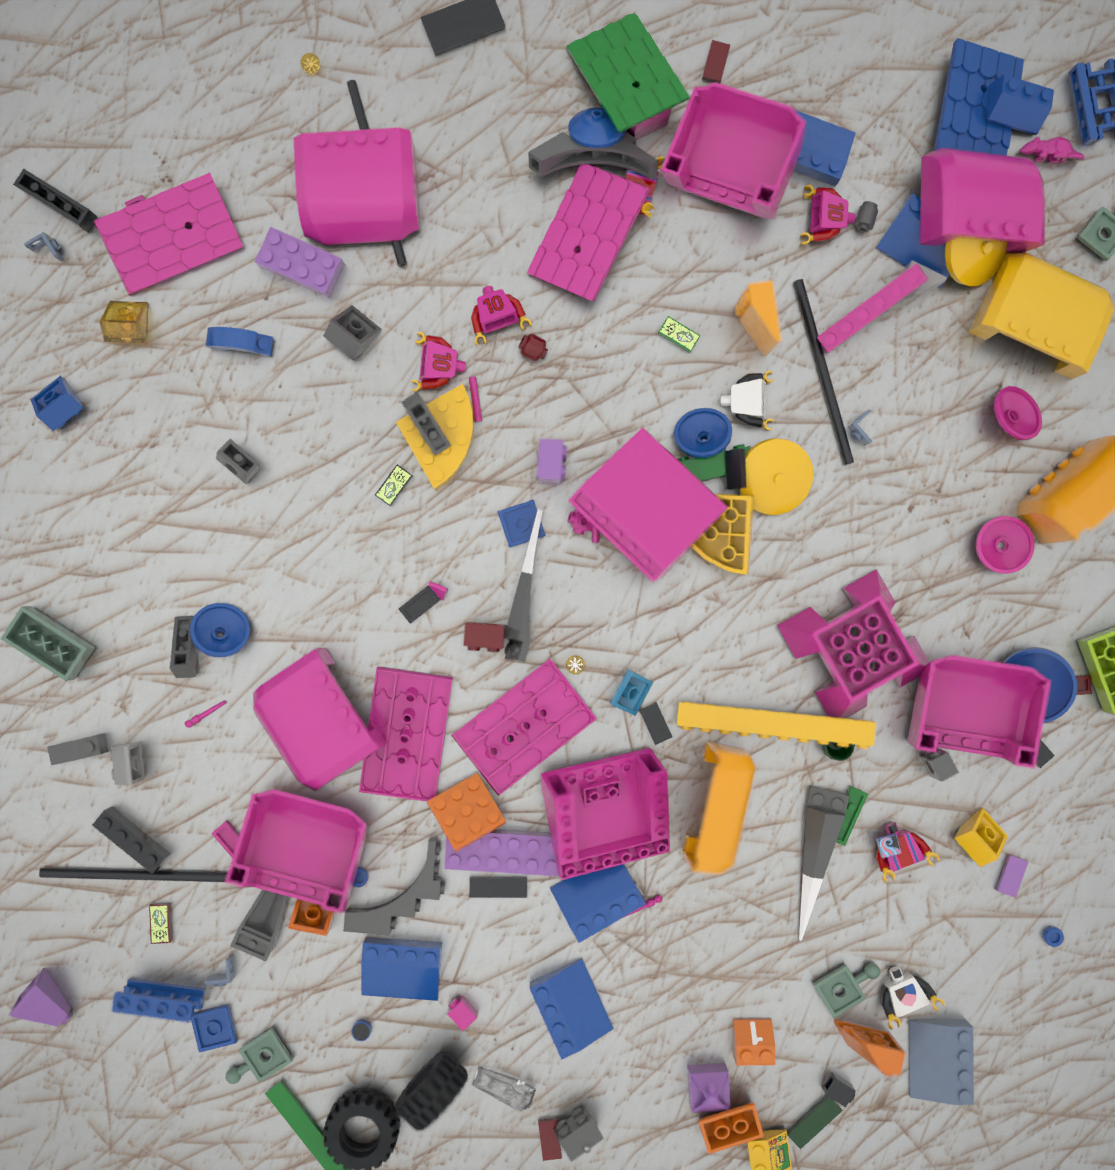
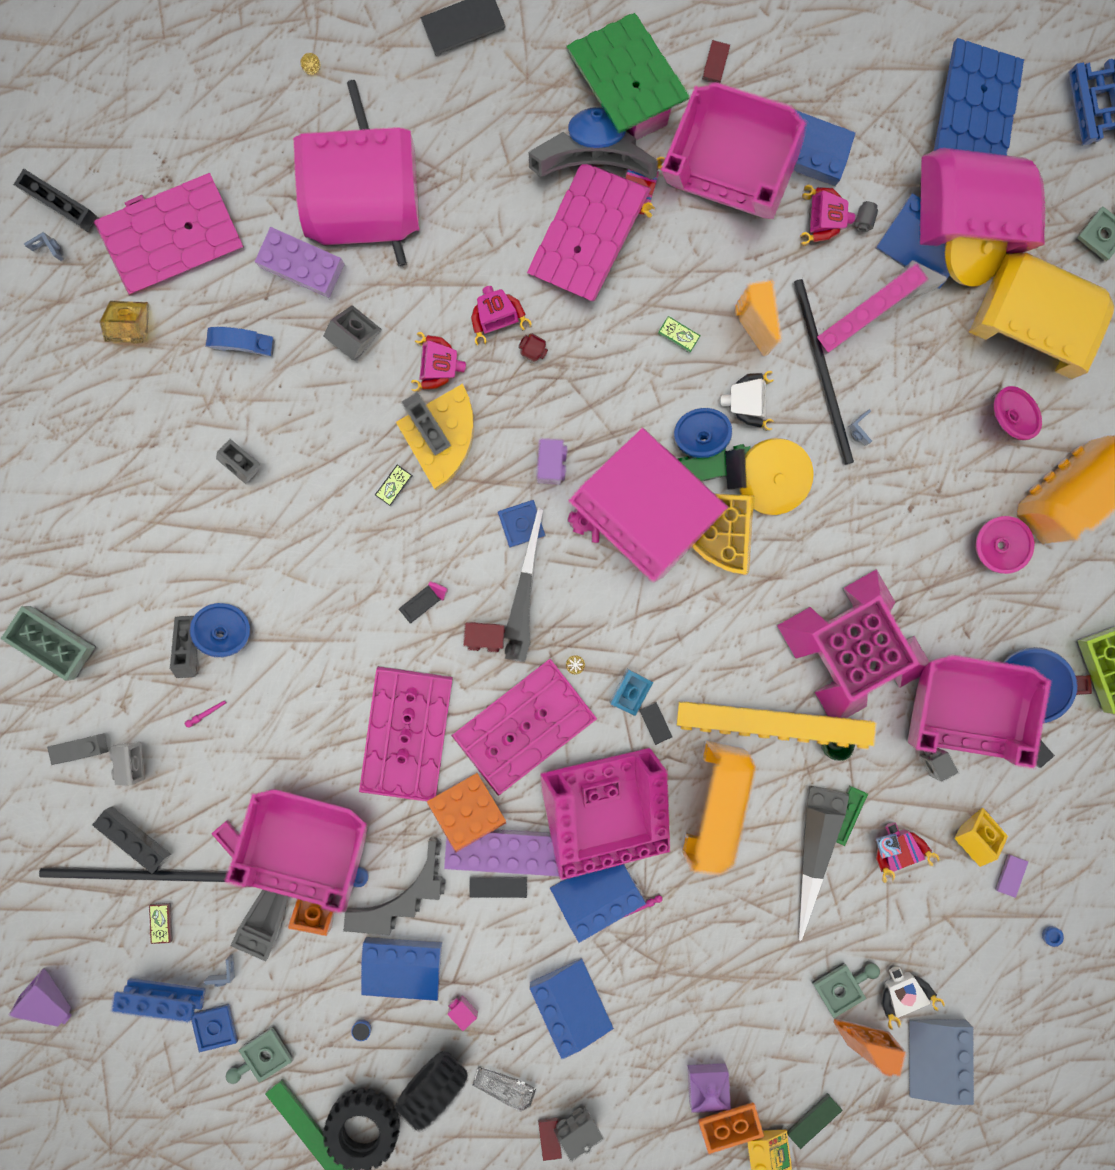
(56, 404): blue slope -> none
(313, 721): dark pink slope -> none
(475, 399): dark pink piece -> none
(753, 1042): orange slope -> none
(839, 1089): black brick -> none
(1019, 104): blue slope -> none
(1054, 149): dark pink animal -> none

